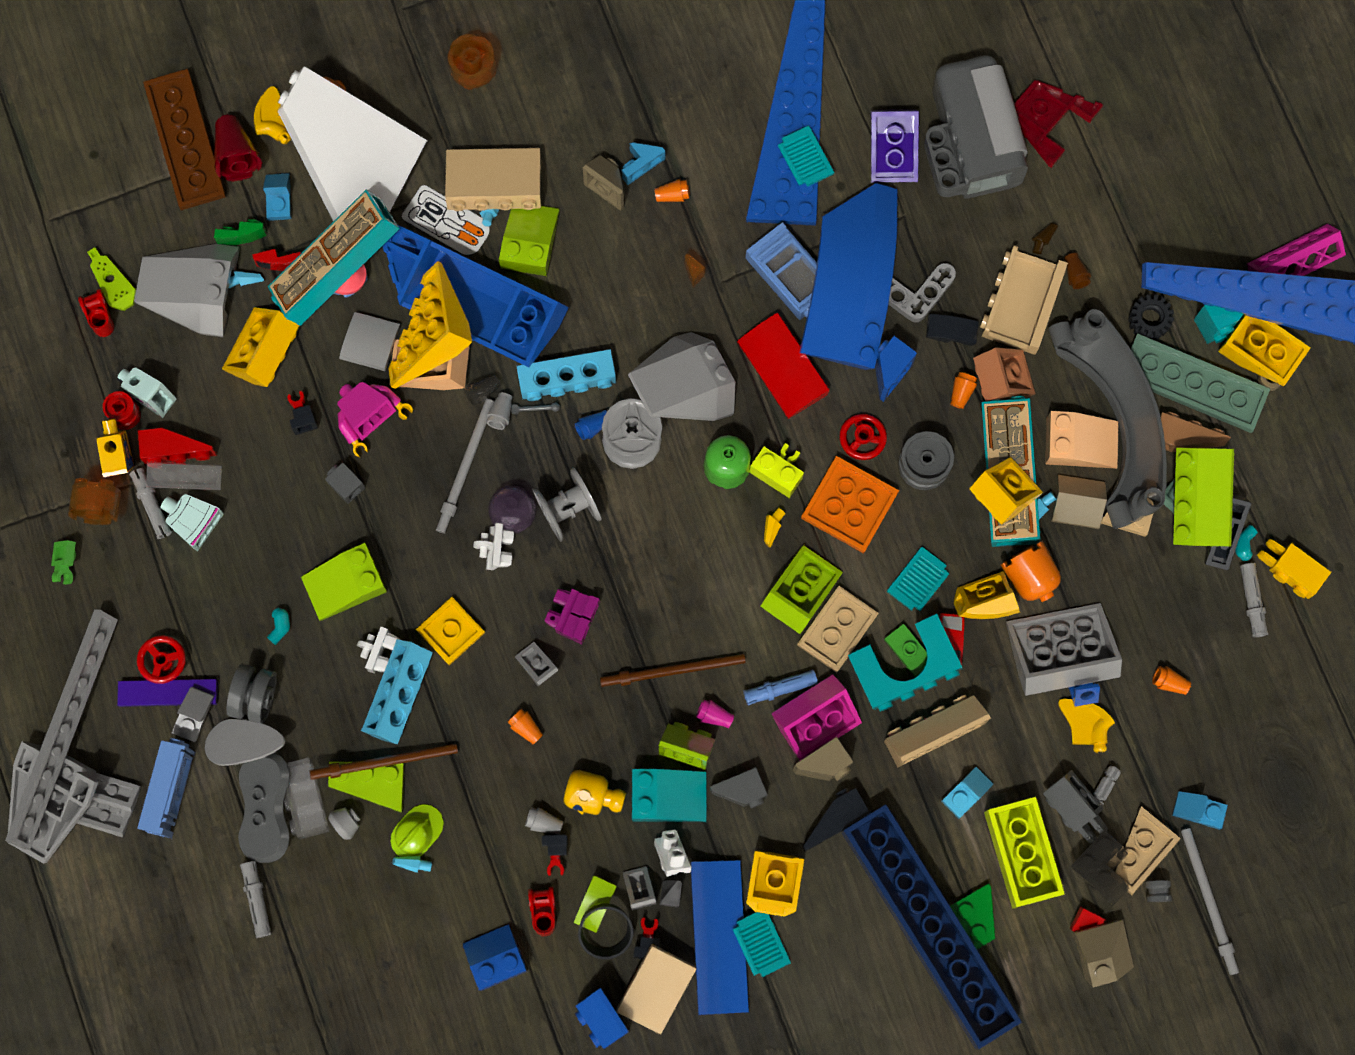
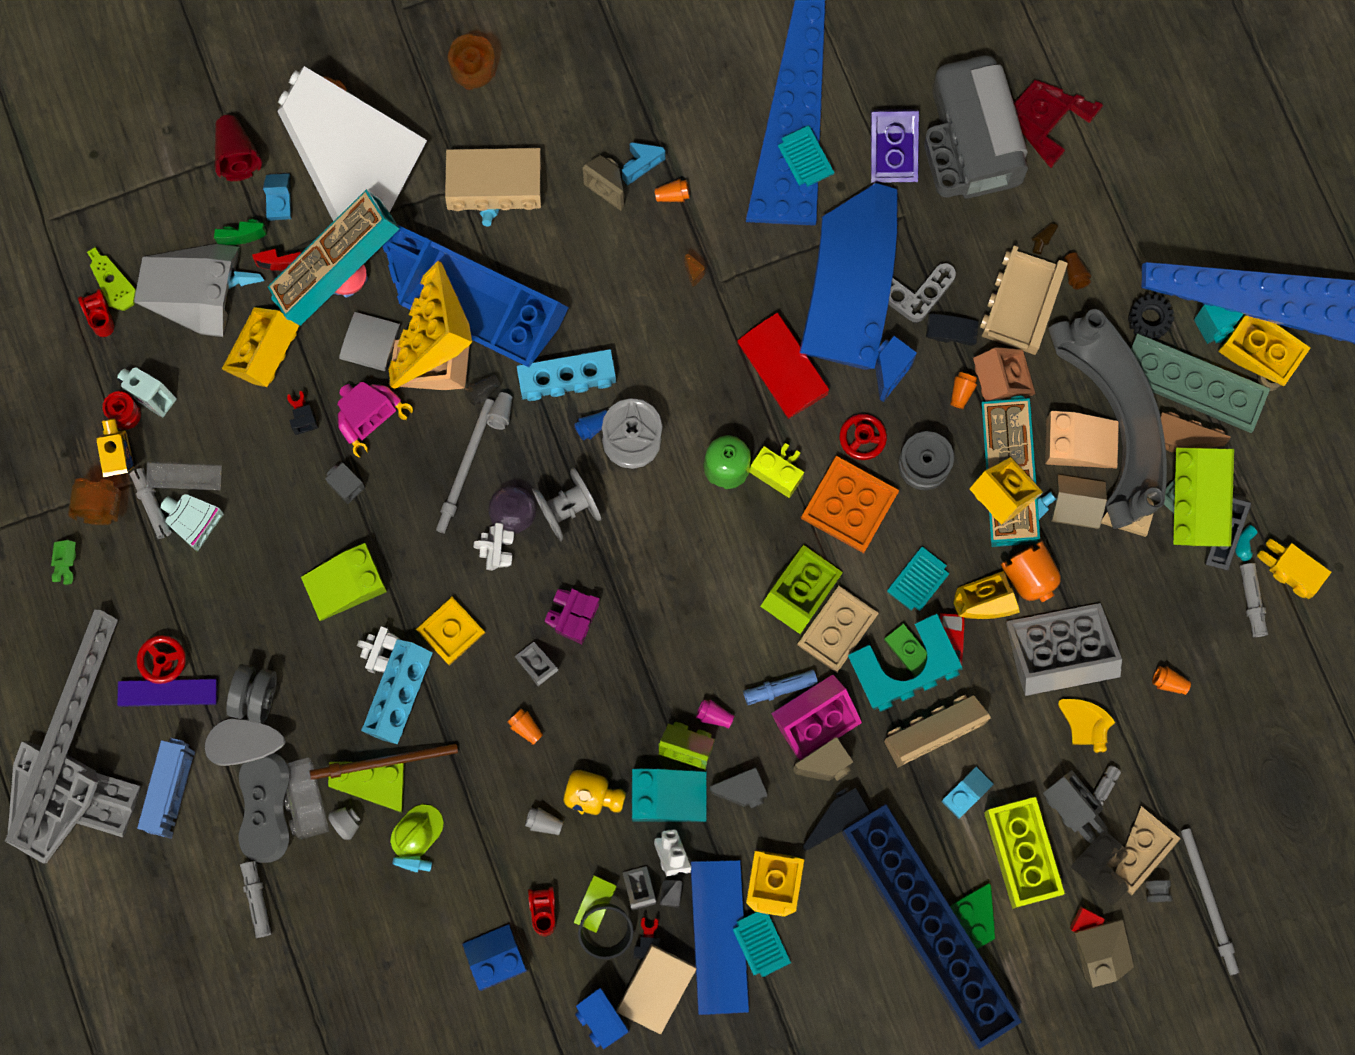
(166, 446): red slope -> none
(184, 139): reddish brown plate -> none
(192, 714): light grey slope -> none
(267, 119): yellow arm -> none
(282, 625): teal arm -> none
(456, 229): sticker -> none
(515, 409): dark grey hinge -> none
(529, 240): lime slope -> none
(556, 847): black piece -> none
(626, 677): reddish brown bar -> none
(686, 380): light grey wedge -> none
(772, 526): yellow bar -> none
(785, 268): medium blue door -> none
(1085, 694): blue bracket -> none
(1199, 809): dark azure slope -> none
(1299, 251): dark pink fence -> none

